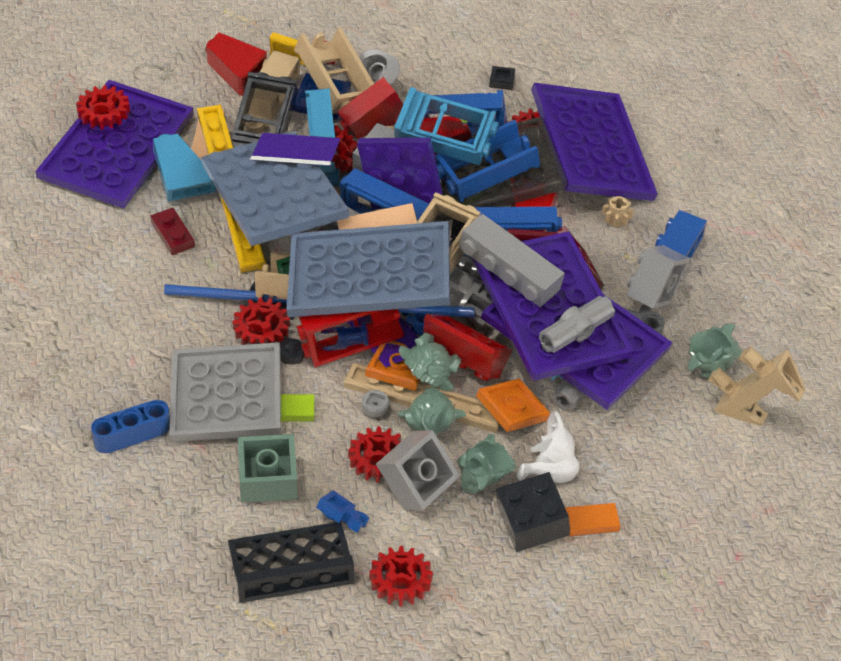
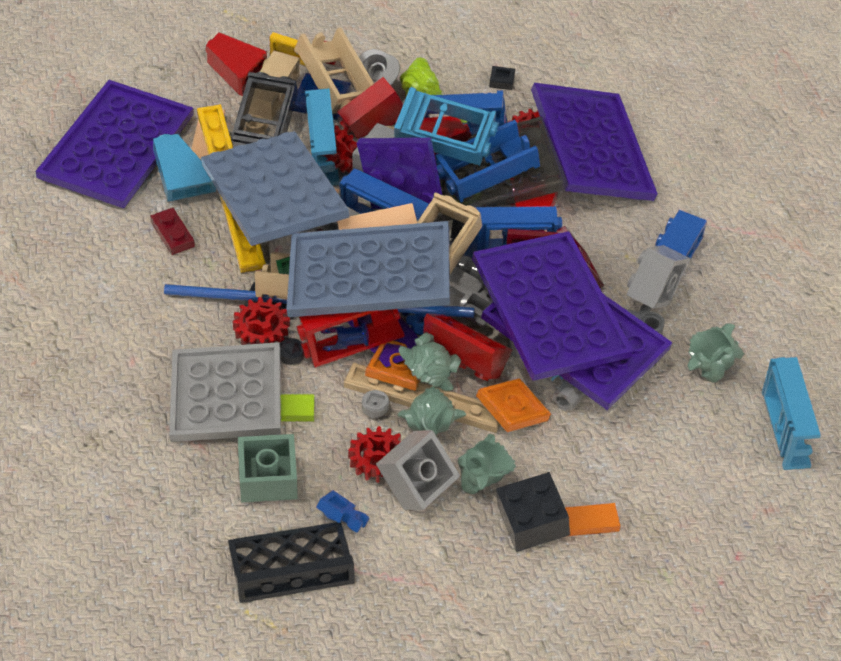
(101, 107): red gear -> none
(130, 426): blue beam -> none
(295, 148): dark purple sticker -> none
(401, 576): red gear -> none
(420, 77): none -> lime hair
(511, 260): light grey brick -> none
(556, 453): white piece -> none
(576, 324): light grey piece -> none
(617, 211): tan gear -> none
(766, 377): tan hose -> none
(790, 412): none -> dark azure door

